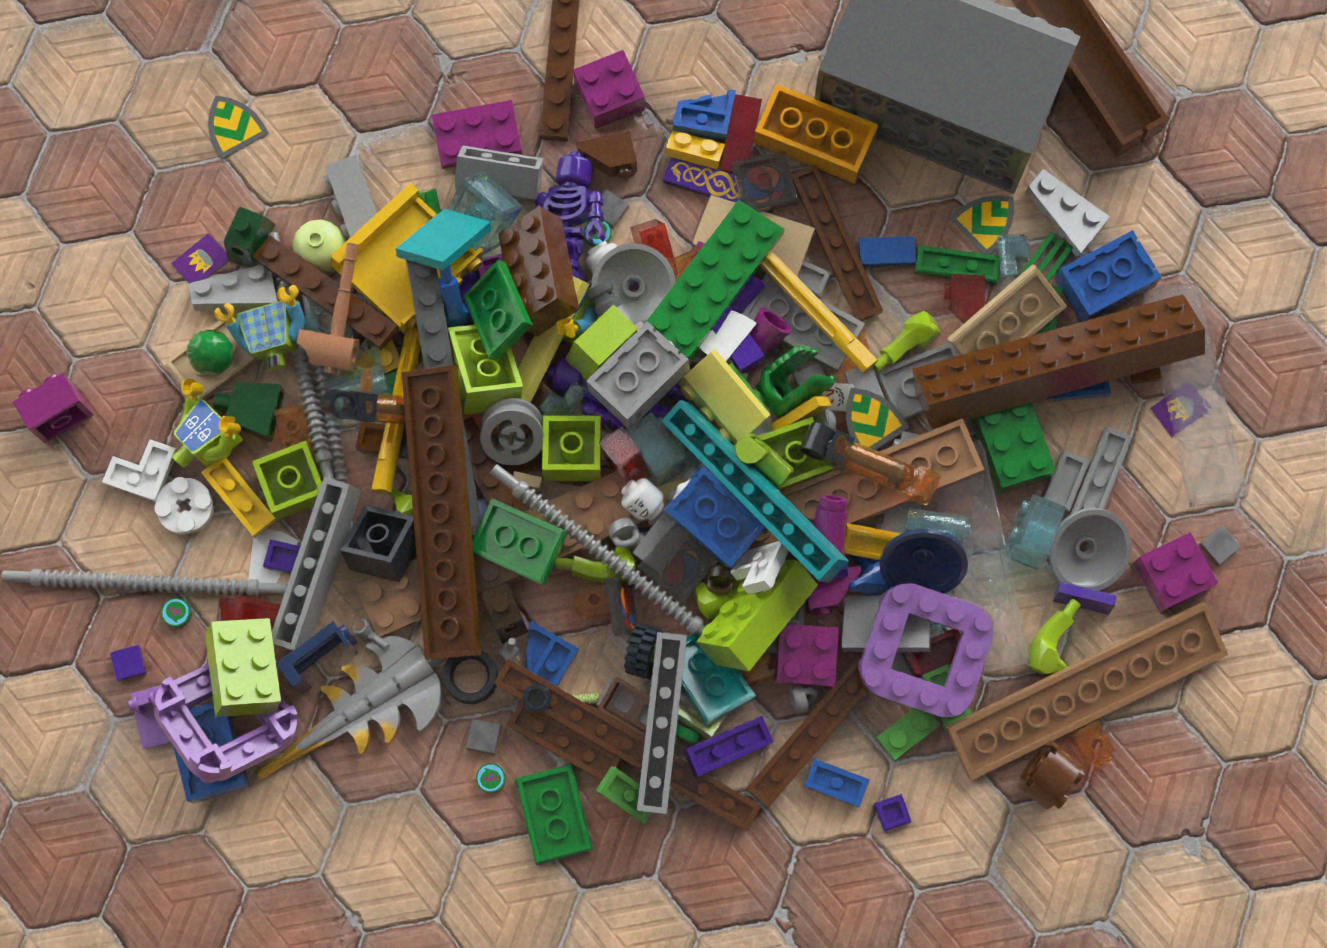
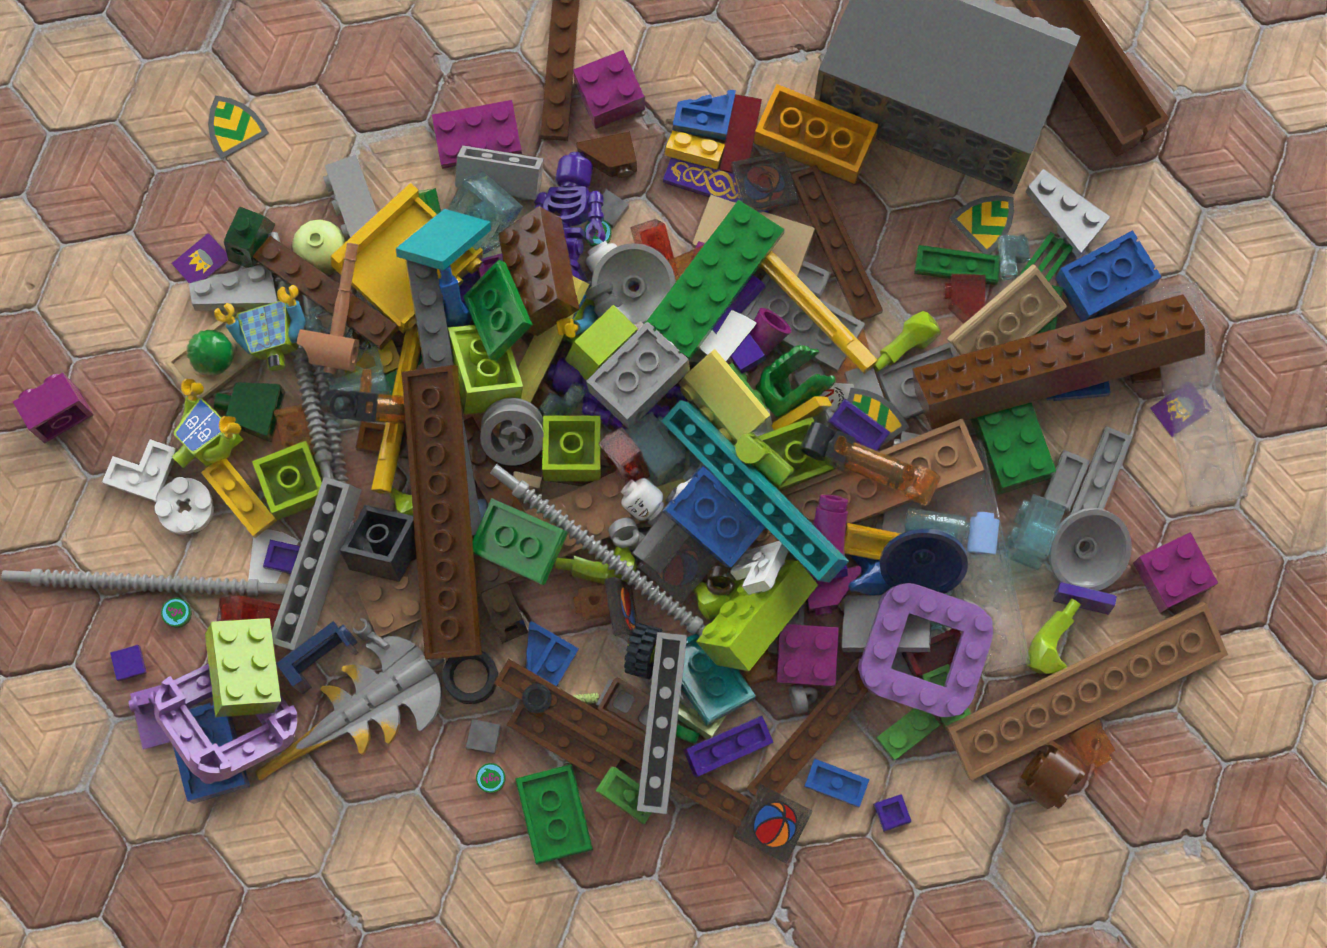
(509, 650): light grey hand -> none
(773, 823): none -> tile
(857, 424): none -> dark purple tile
(887, 251): blue tile -> none
(983, 534): none -> light blue brick
(1219, 545): flat silver tile -> none

